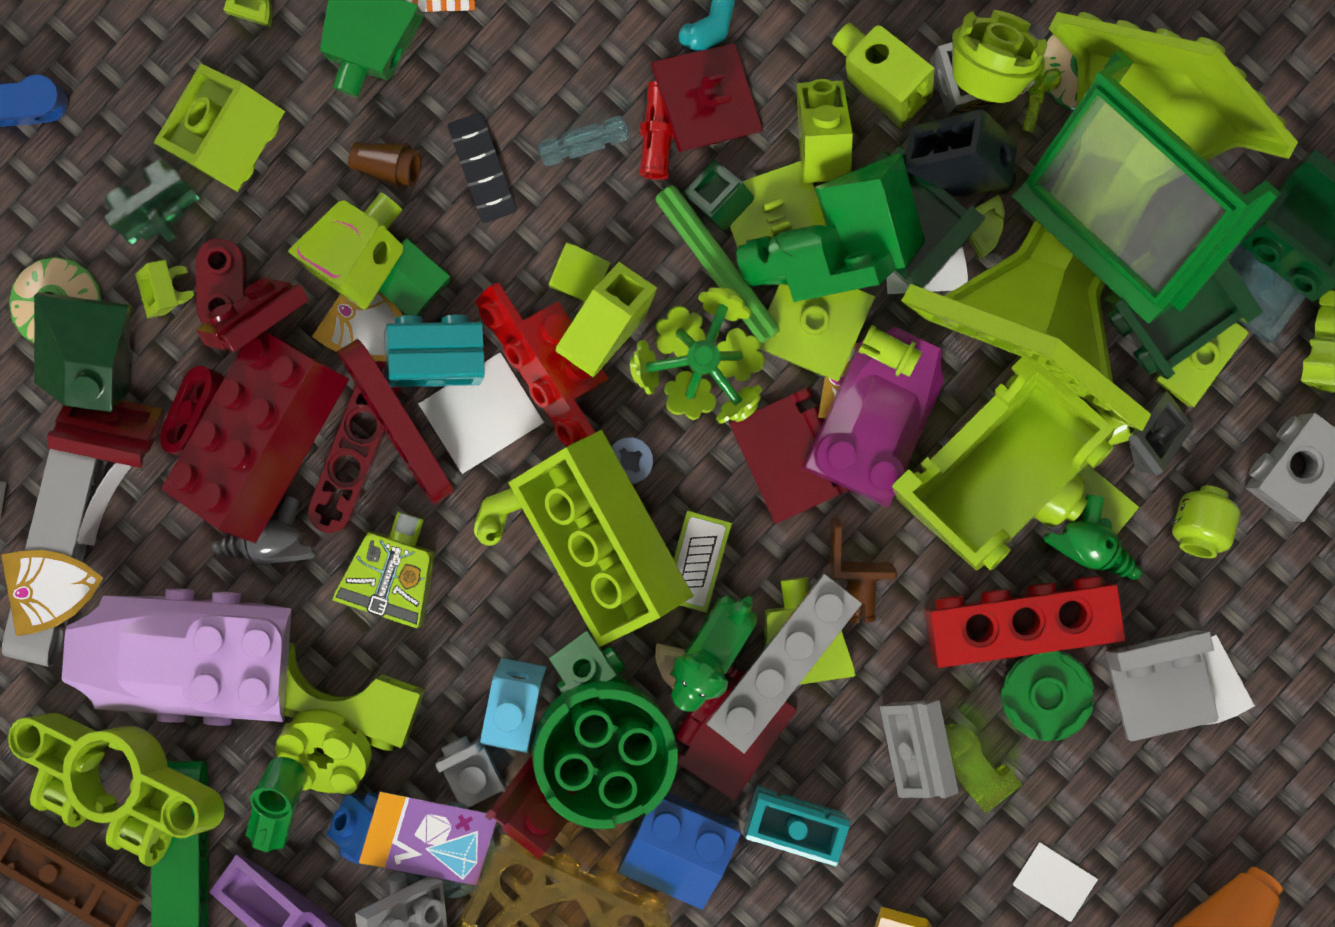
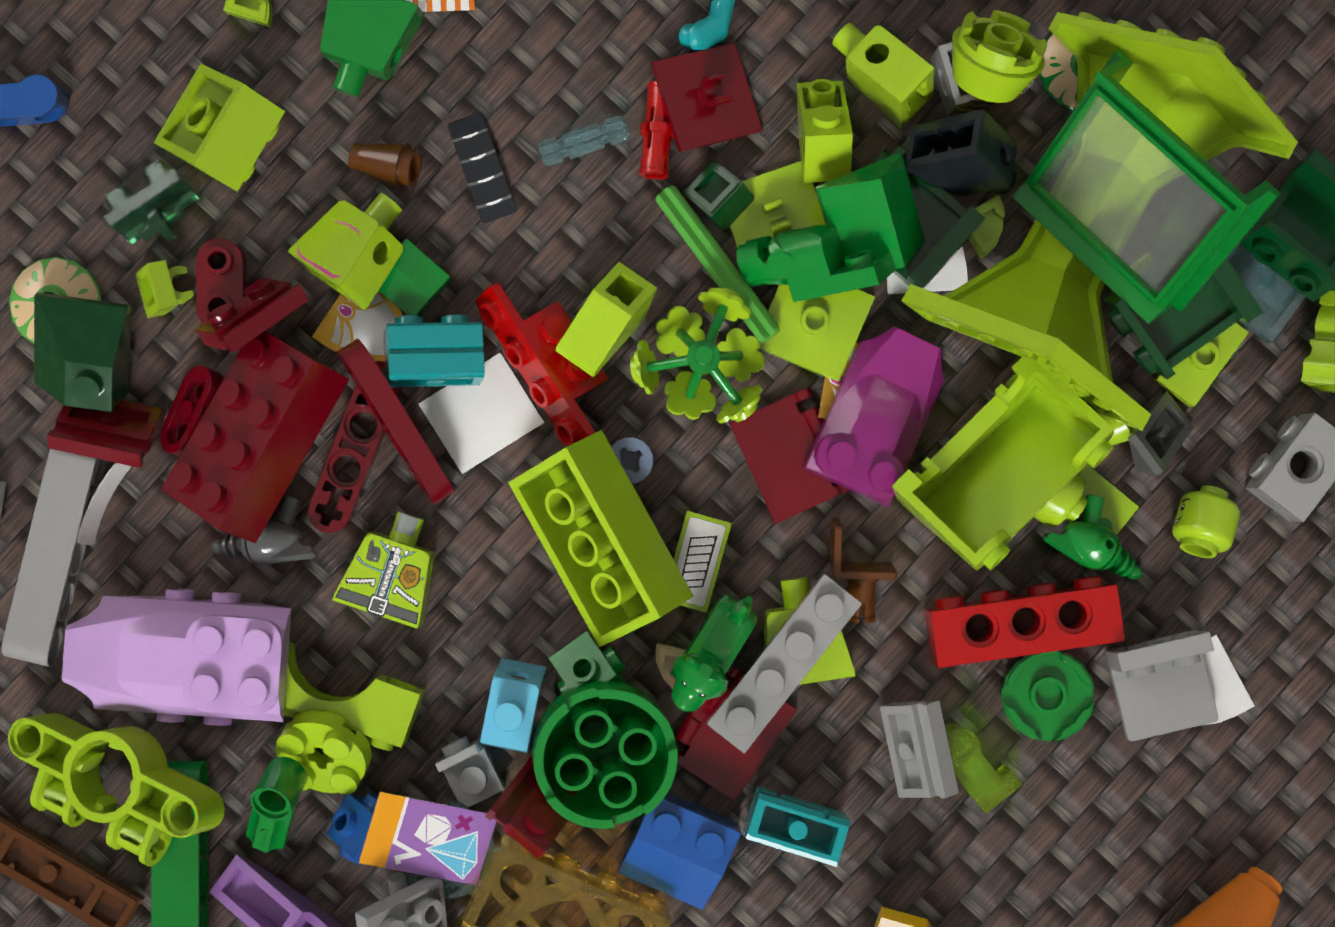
(46, 588): sticker -> none
(493, 516): lime arm -> none
(578, 272): lime slope -> none
(890, 351): lime pin -> none
(1042, 83): clear neon green hand -> none
(1055, 882): white sticker -> none

